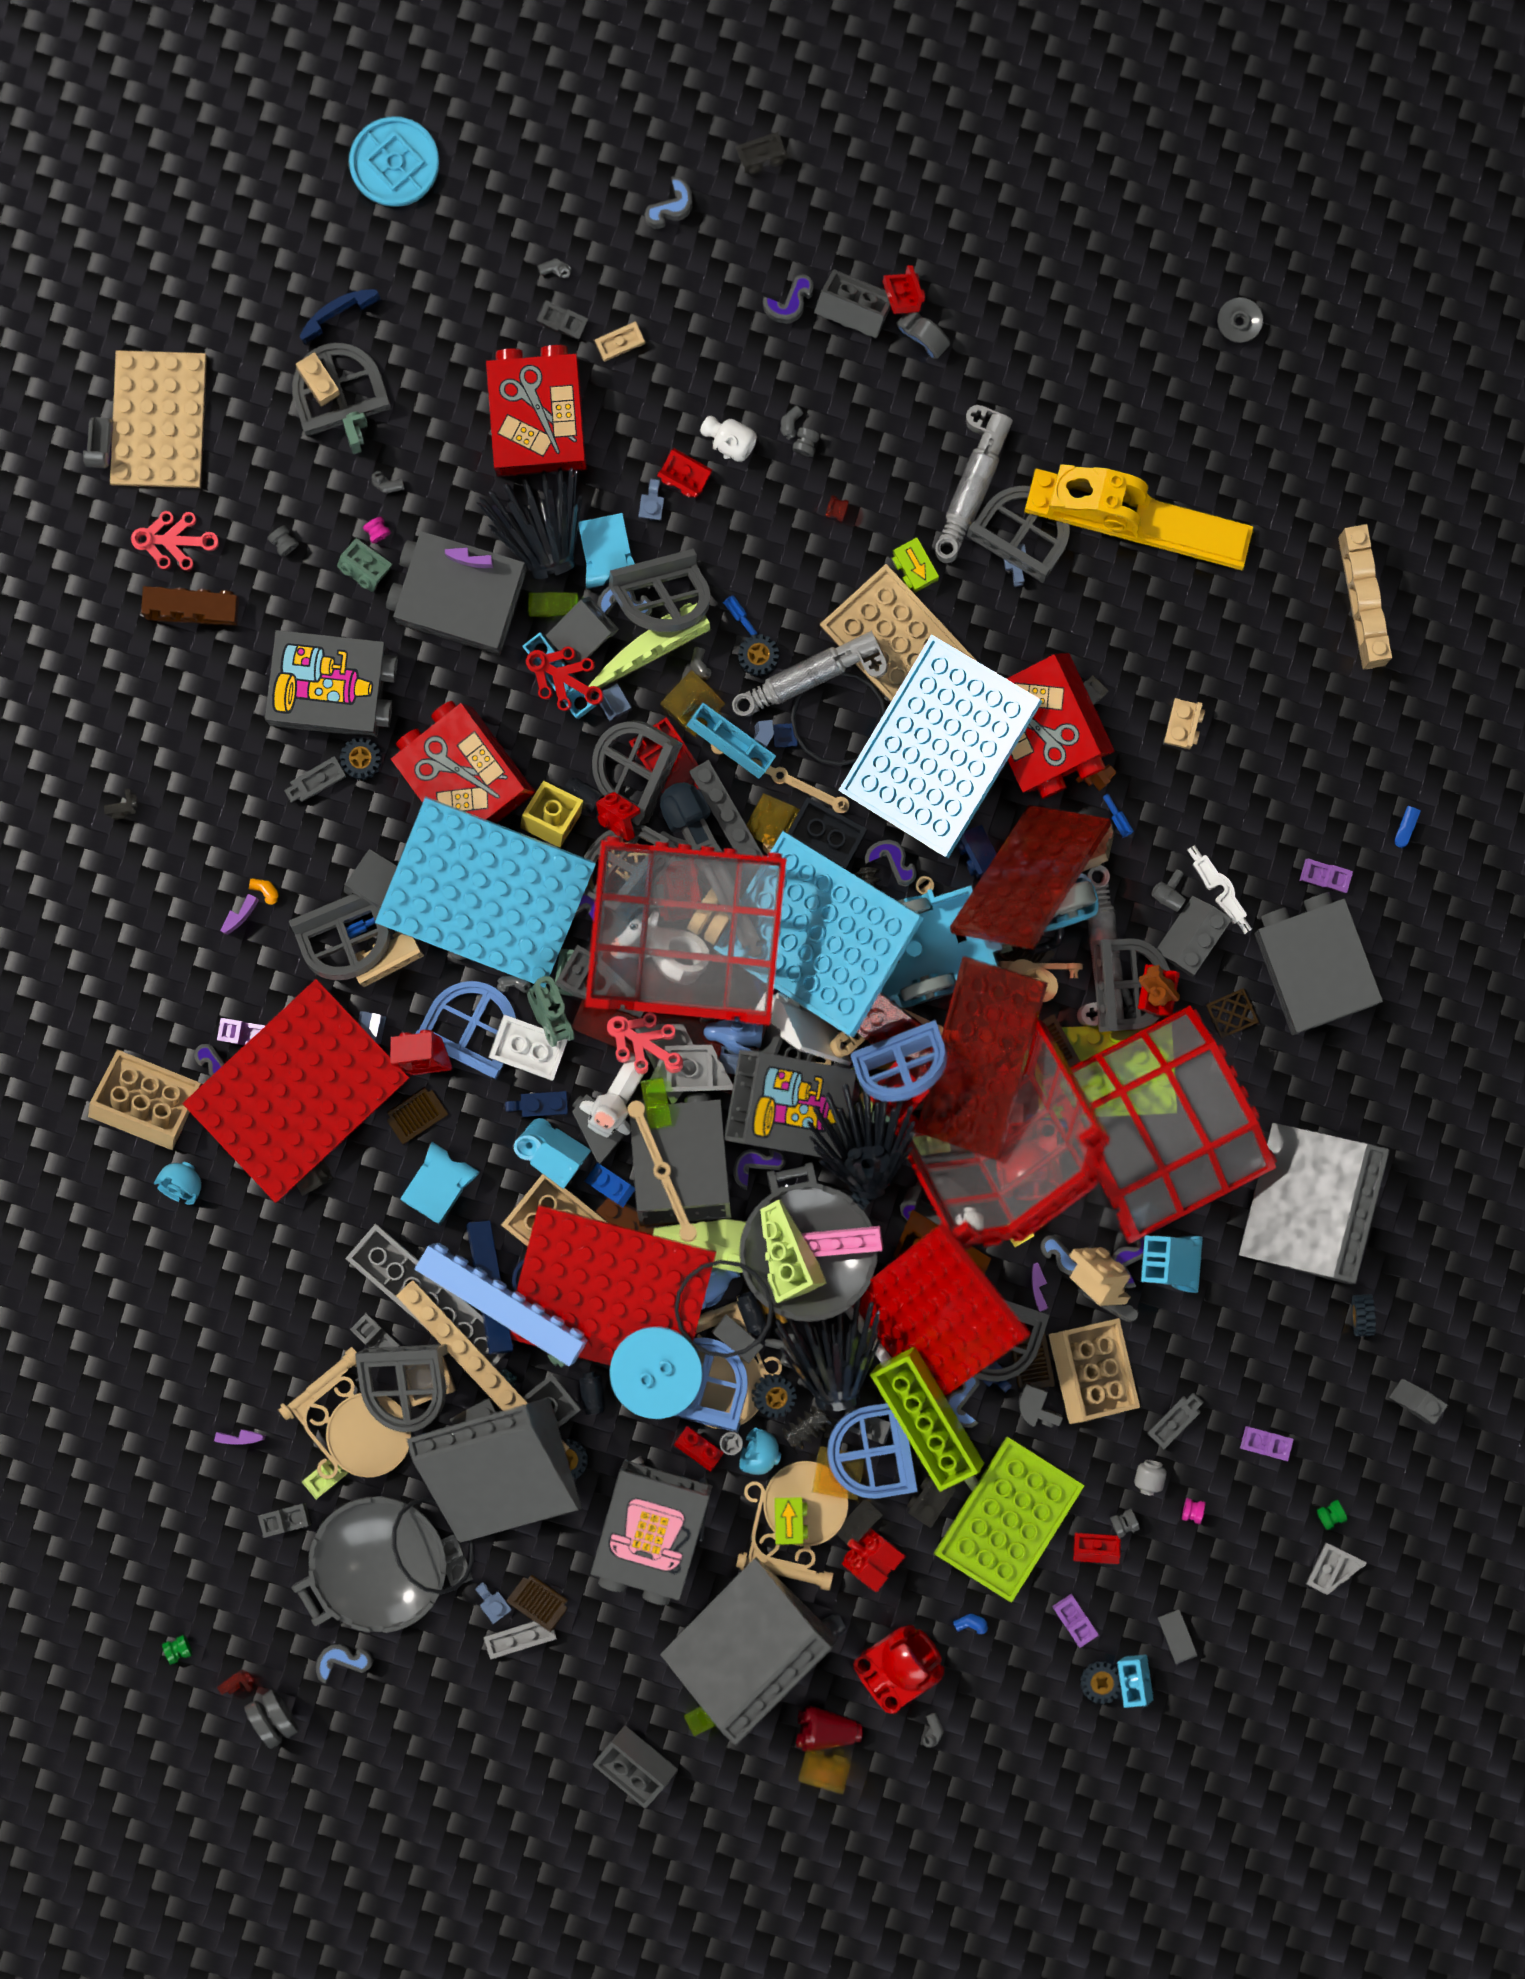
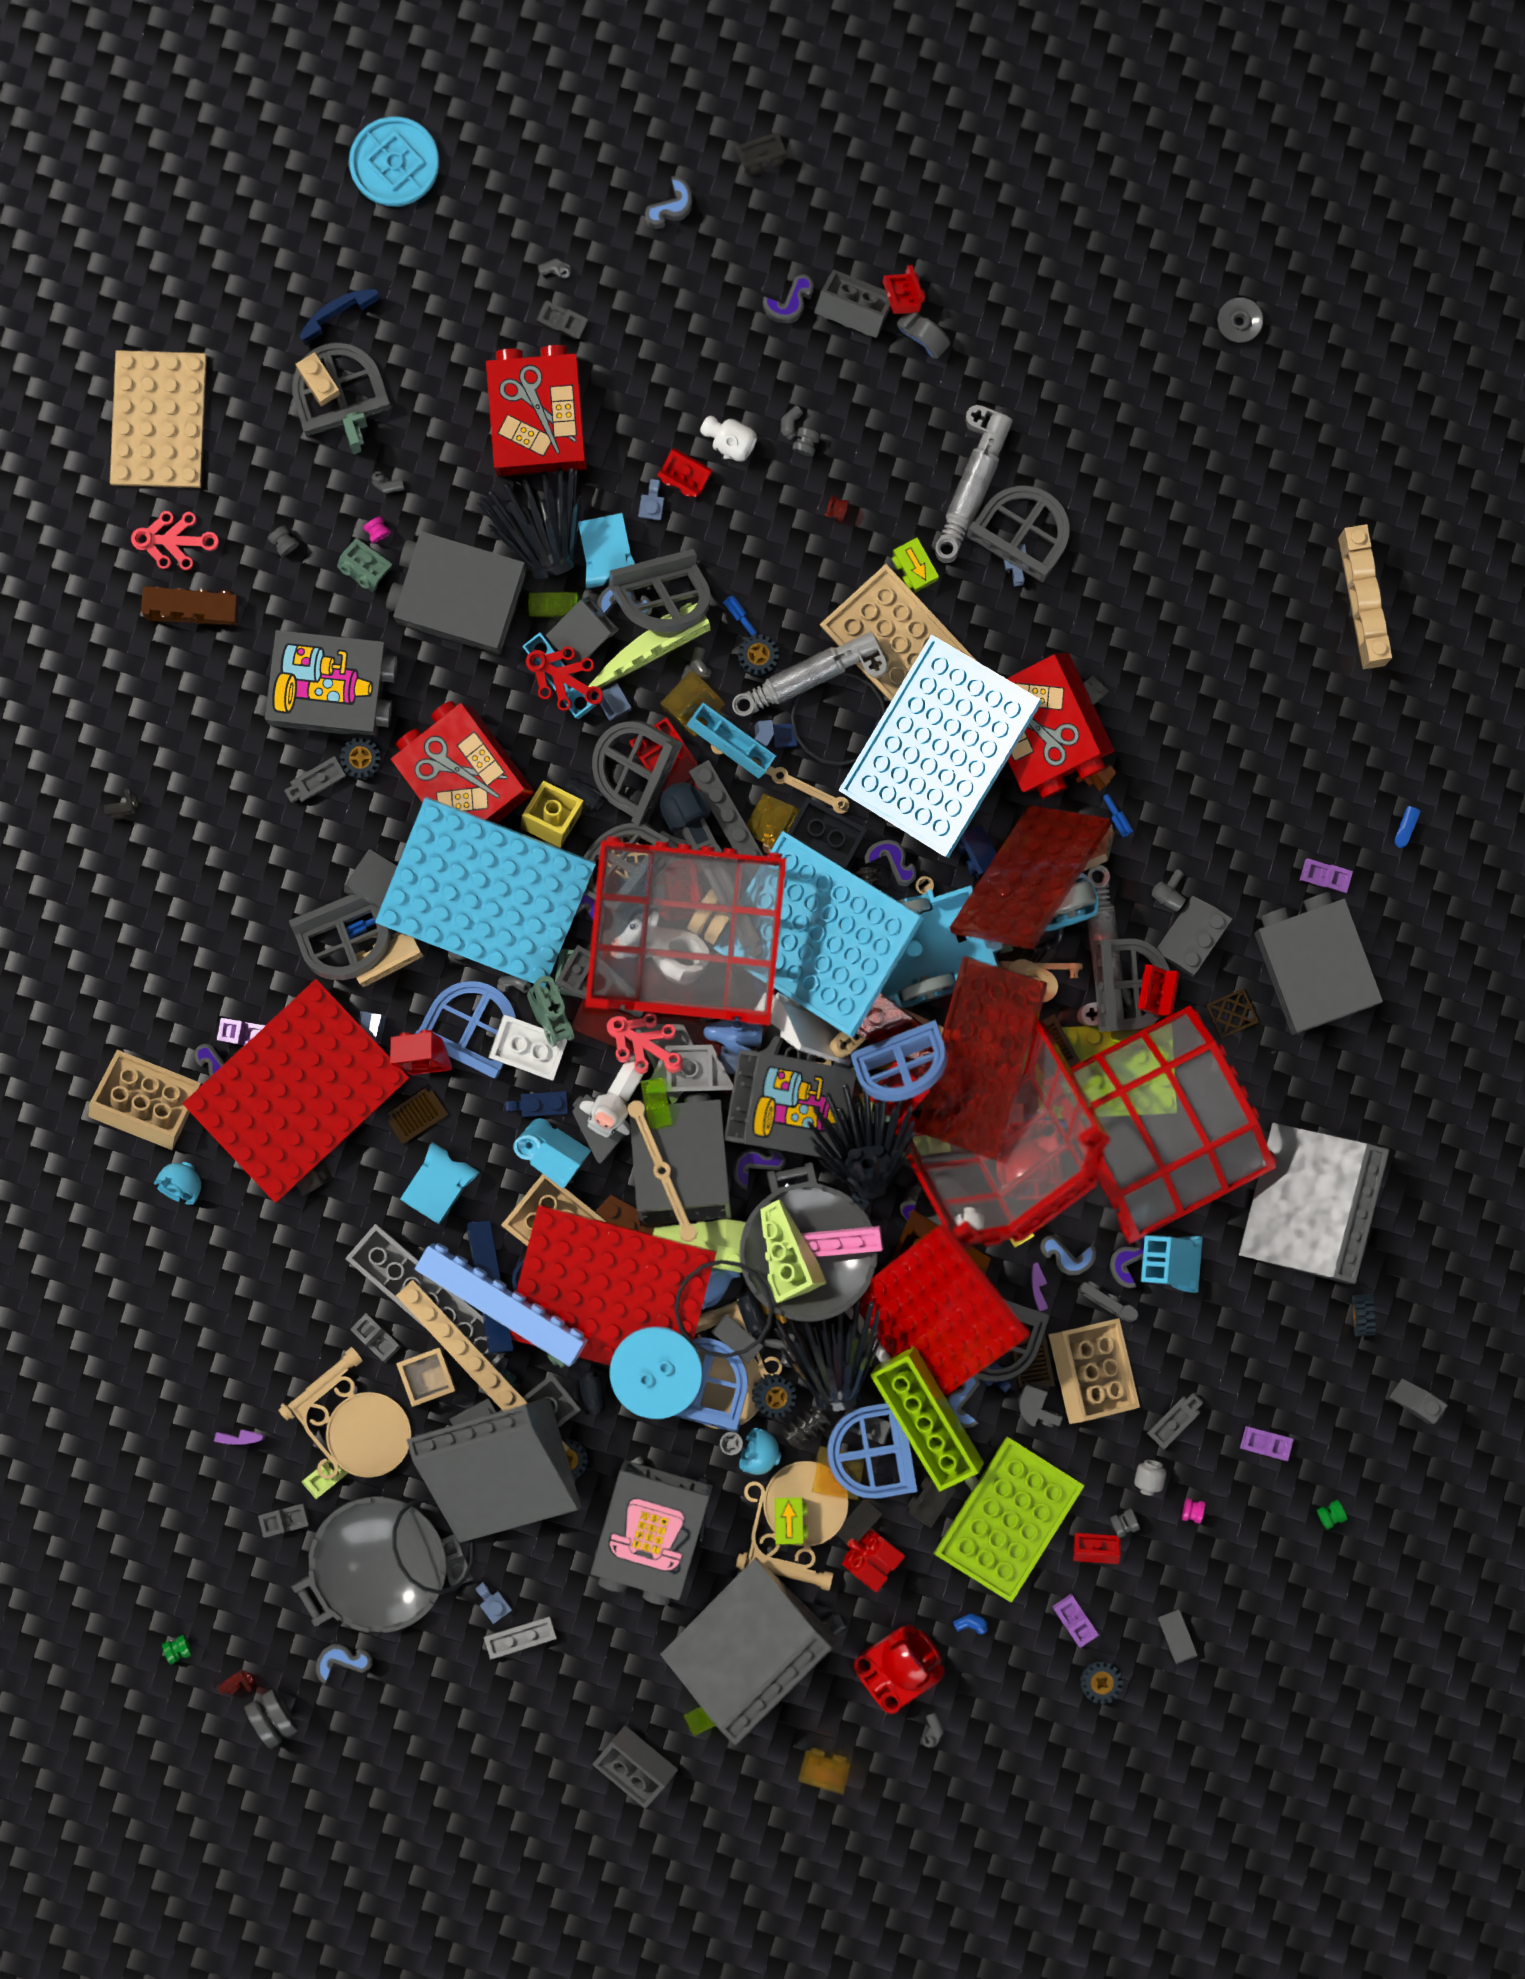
(99, 443): dark grey animal -> none
(234, 920): medium lavender slope -> none
(266, 888): light orange arm -> none
(399, 1358): dark grey window -> none
(462, 556): medium lavender slope -> none
(538, 1602): dark brown window -> none
(609, 1184): blue plate -> none
(617, 814): red bracket -> none
(619, 341): tan plate -> none
(698, 1448): red bracket -> none
(825, 1730): dark red cone -> none
(1100, 1276): tan bracket -> none
(1135, 1681): medium azure brick -> none
(1152, 523): yellow piece -> none
(1159, 988): dark orange hips -> none
(1183, 724): tan bracket -> none
(1212, 879): white piece -> none
(1333, 1568): light grey wing -> none

